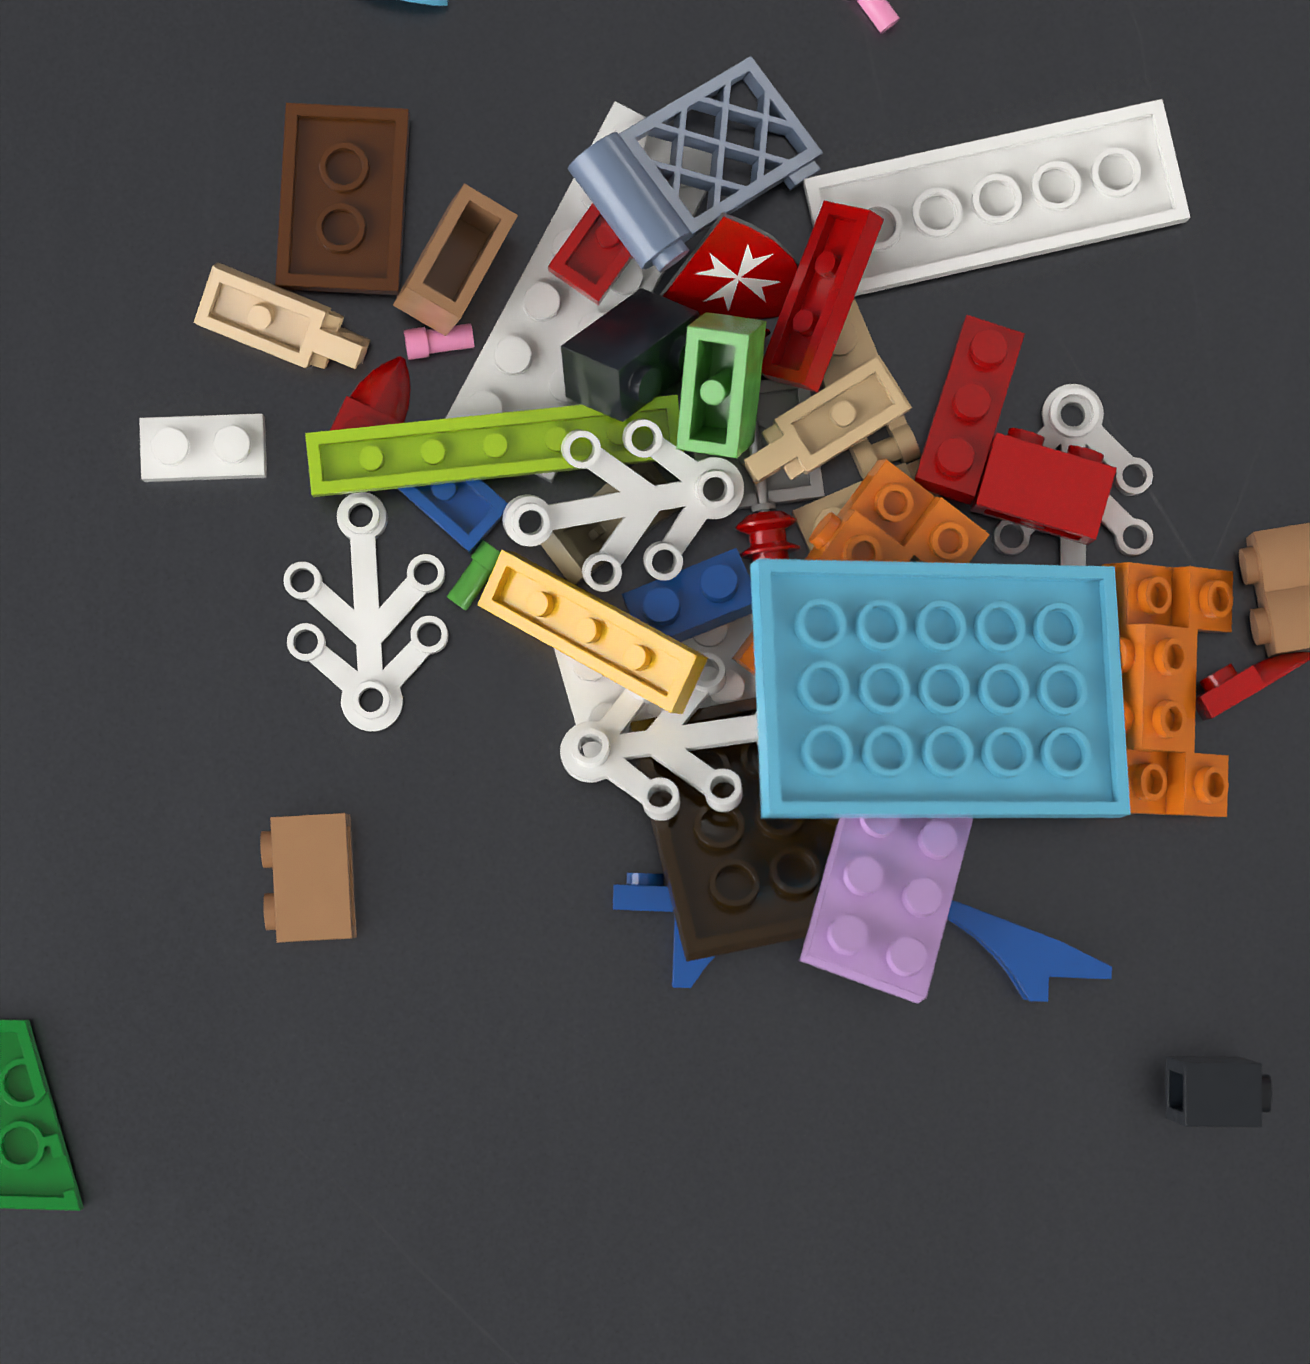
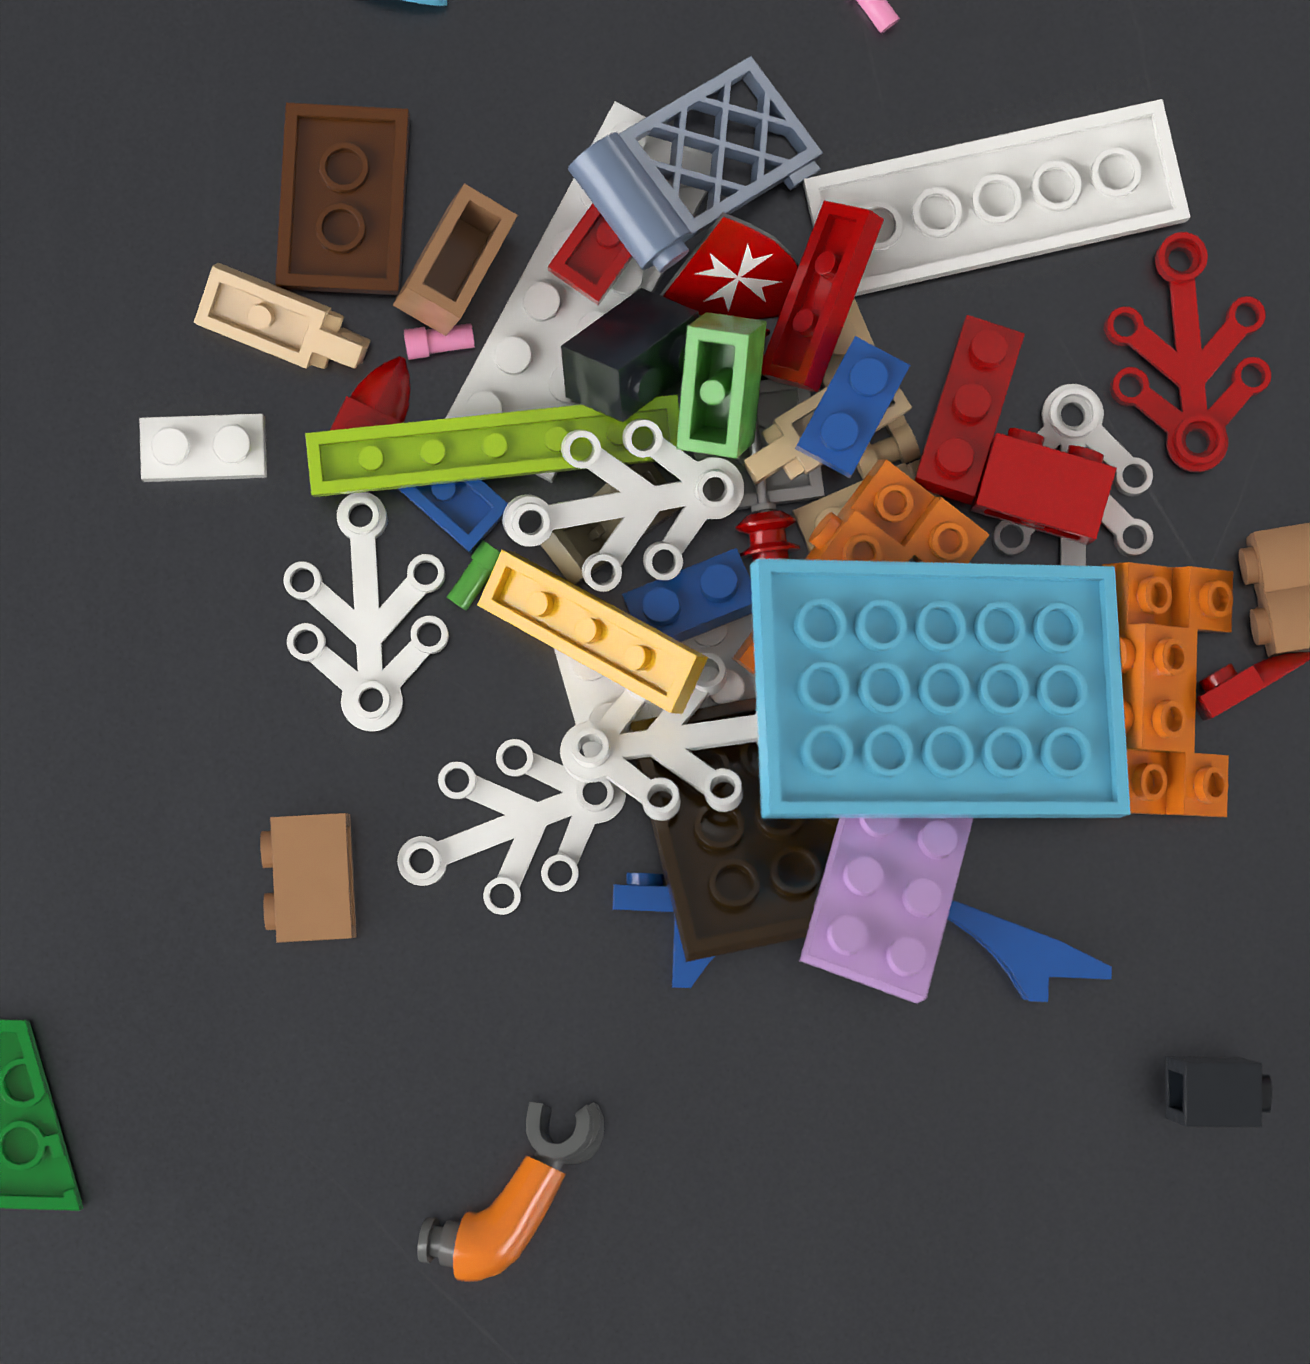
(497, 1236): none -> piece
(522, 821): none -> white plant
(852, 407): none -> blue plate
(1190, 364): none -> red plant

